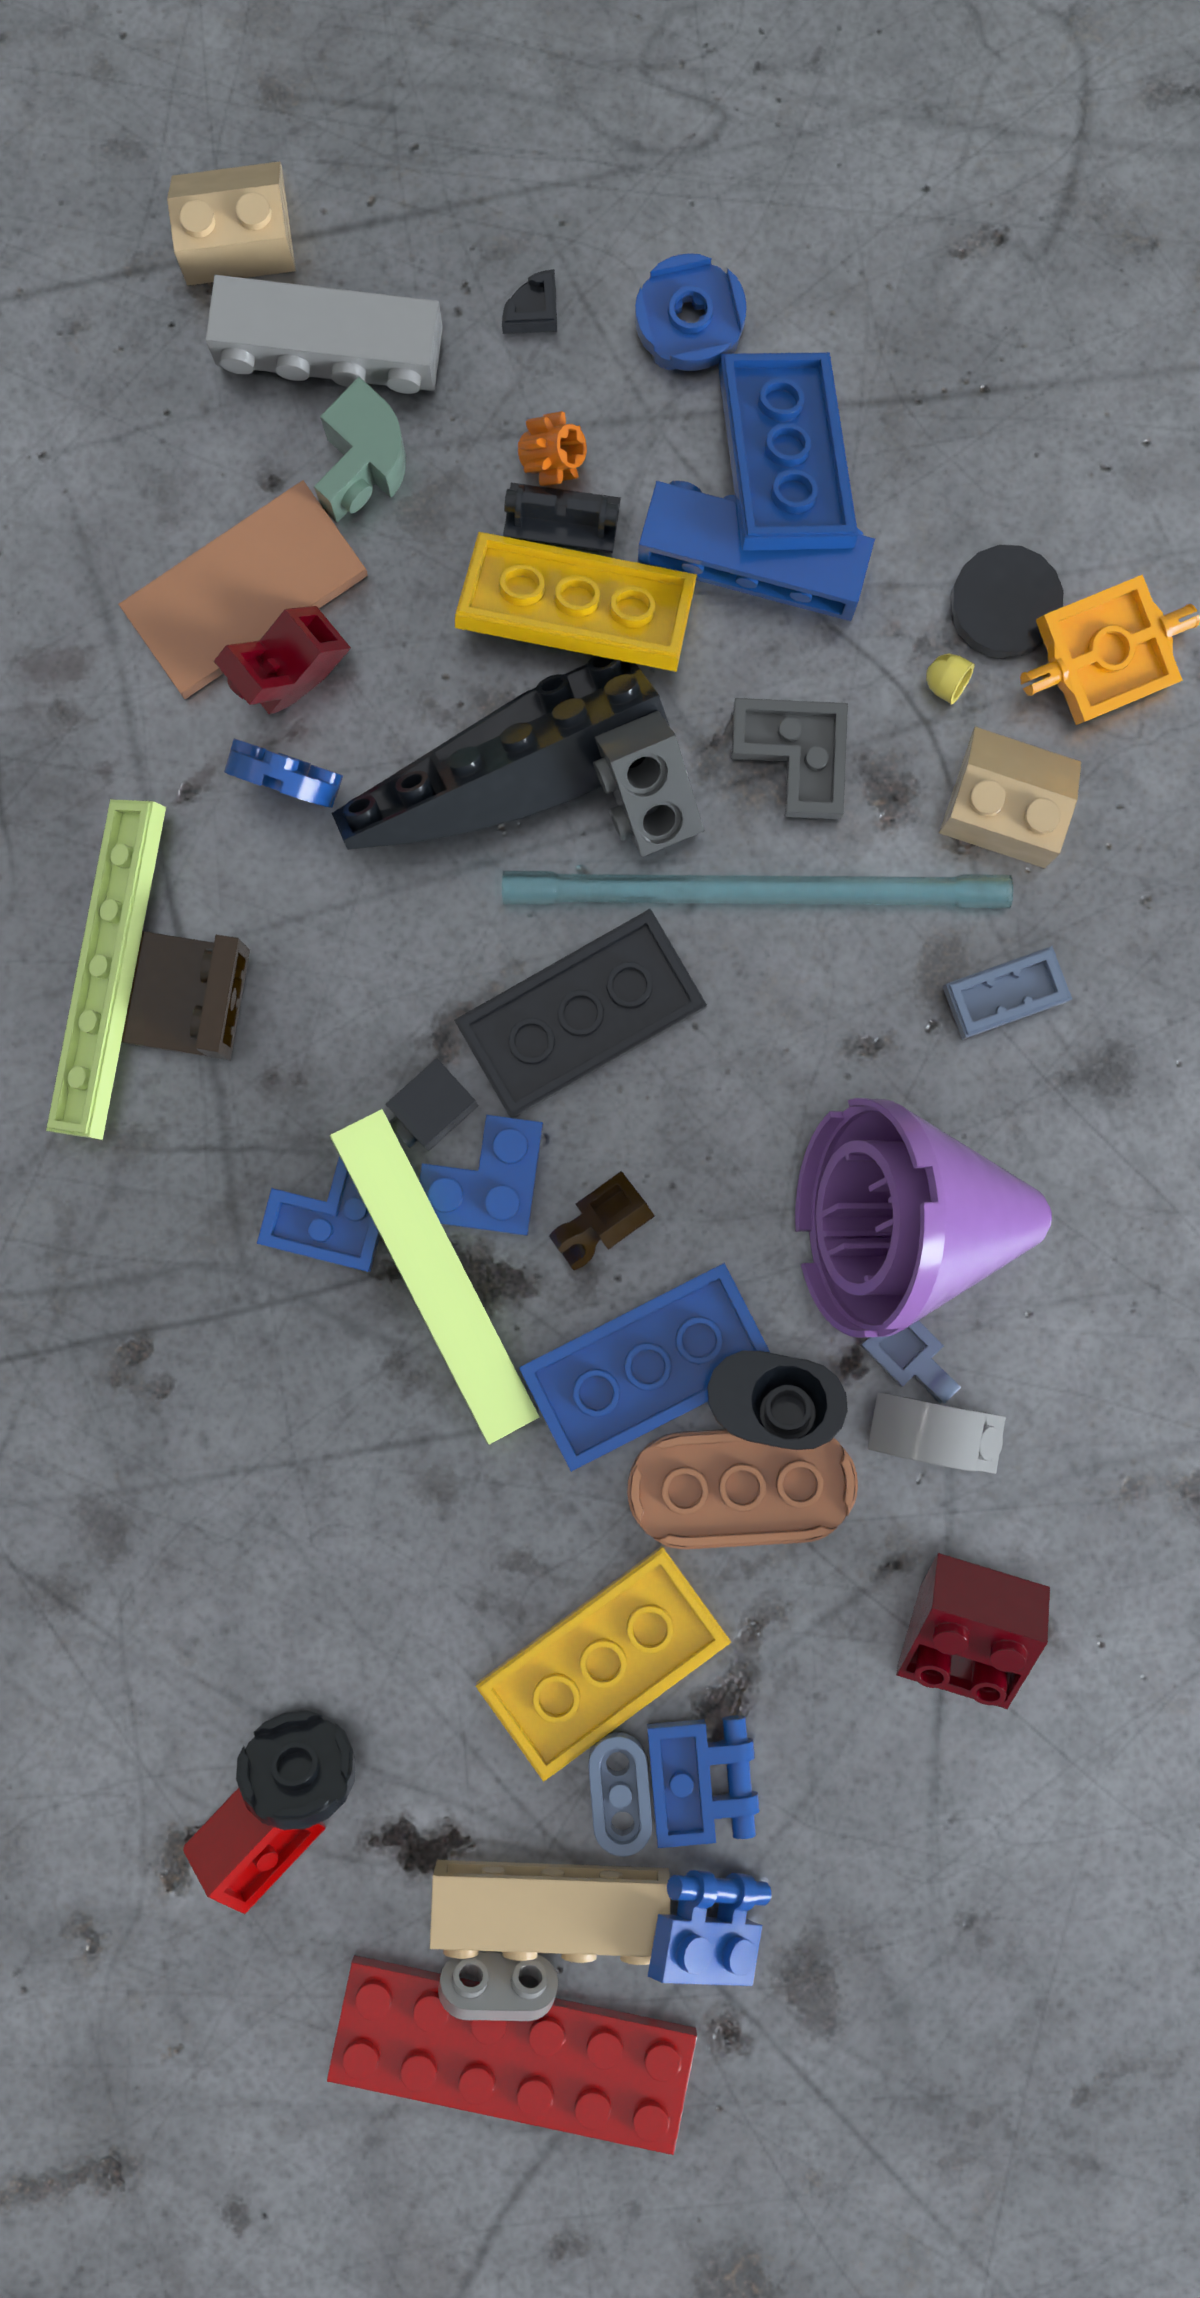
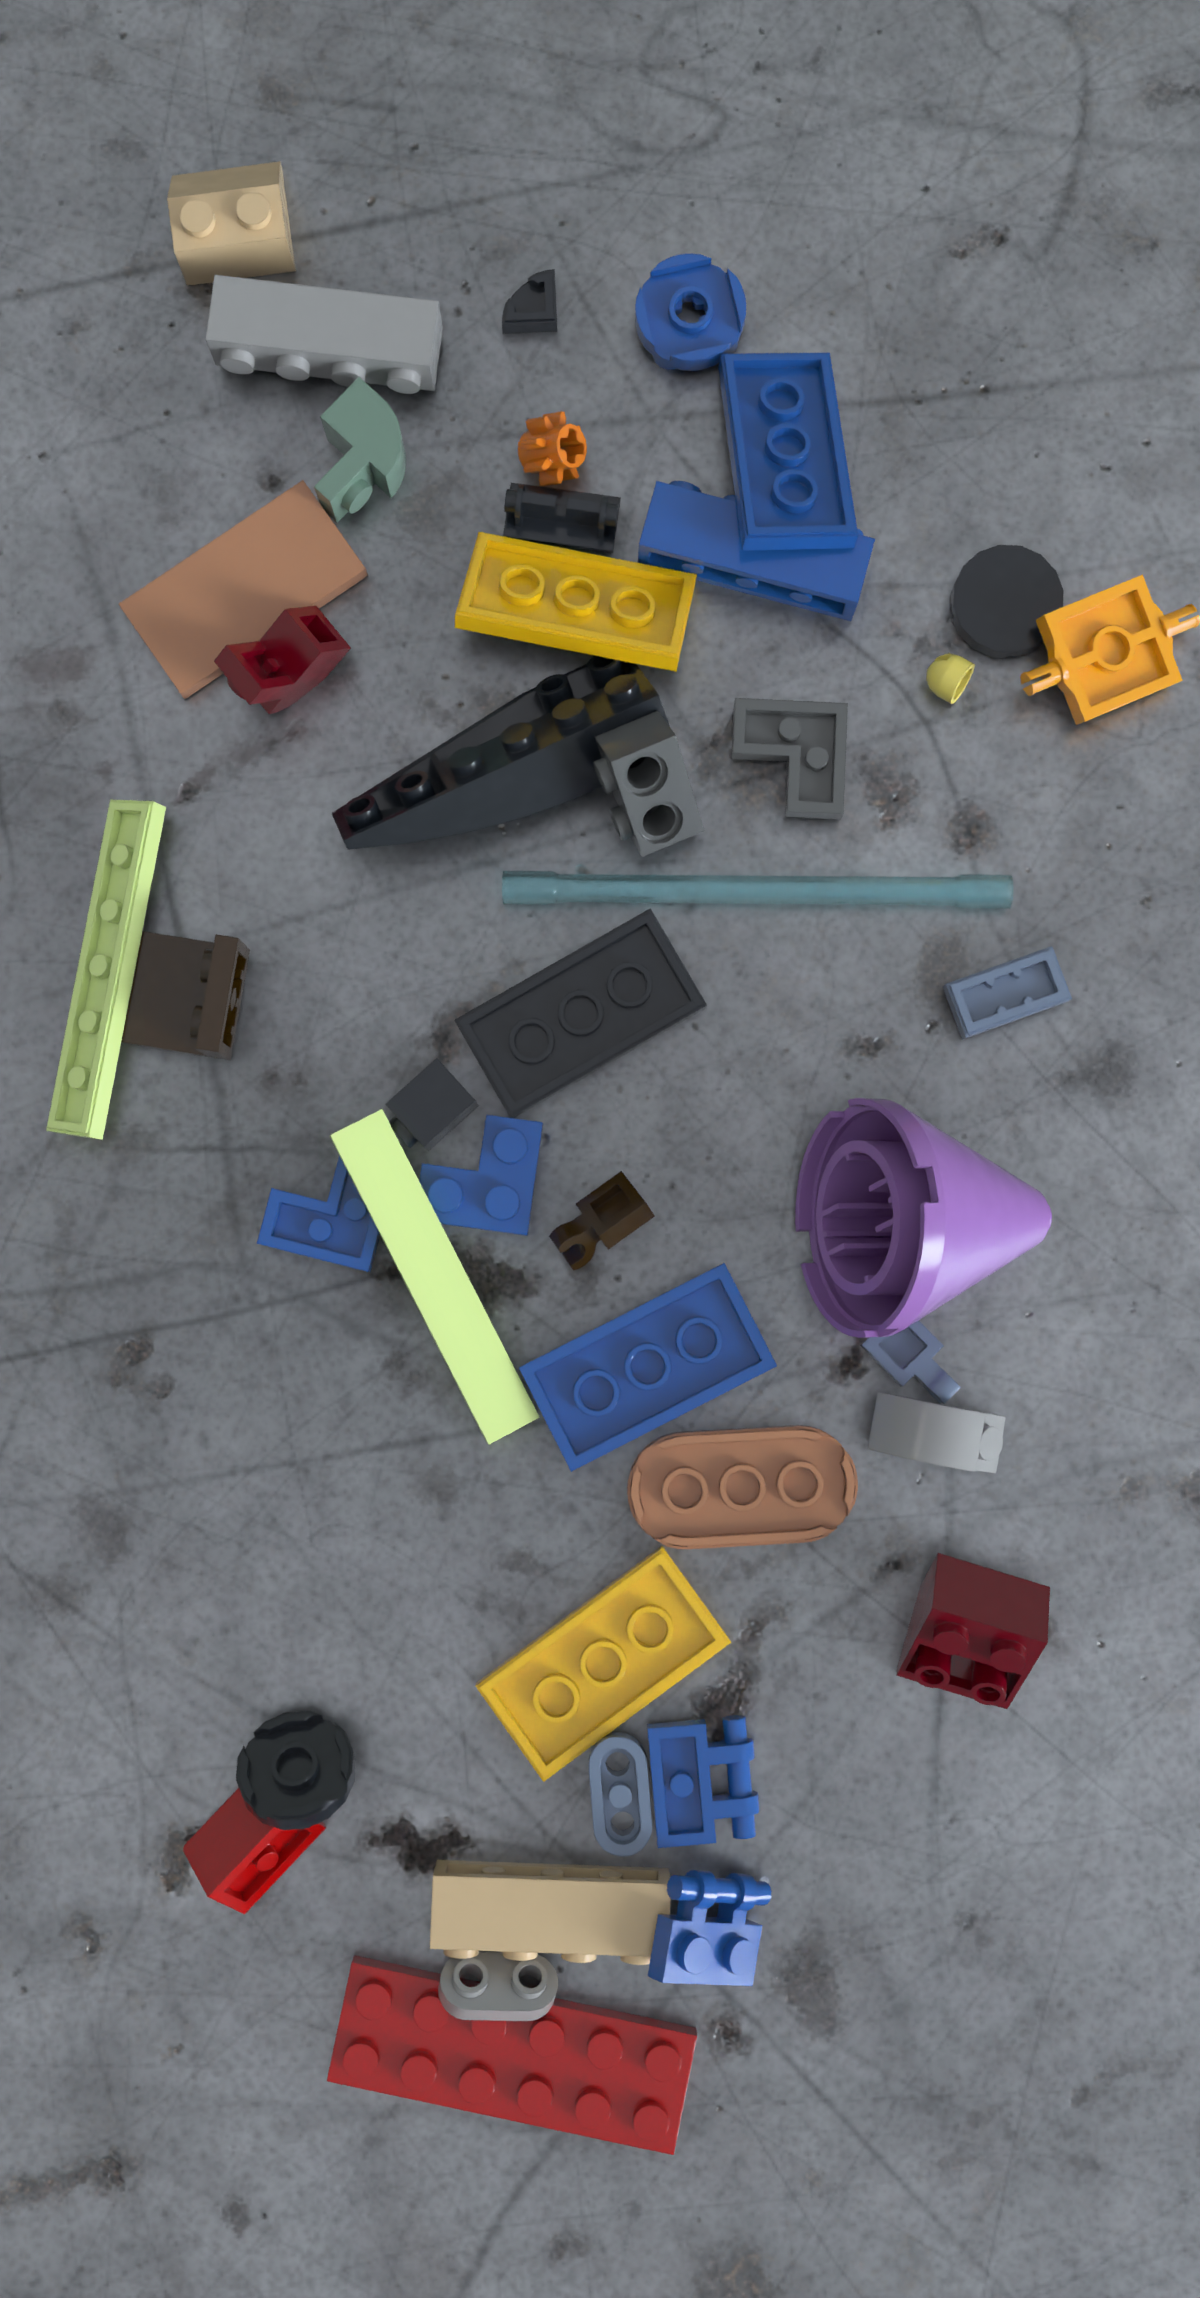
(283, 773): blue plate -> none
(777, 1400): black piece -> none
(1013, 798): tan slope -> none

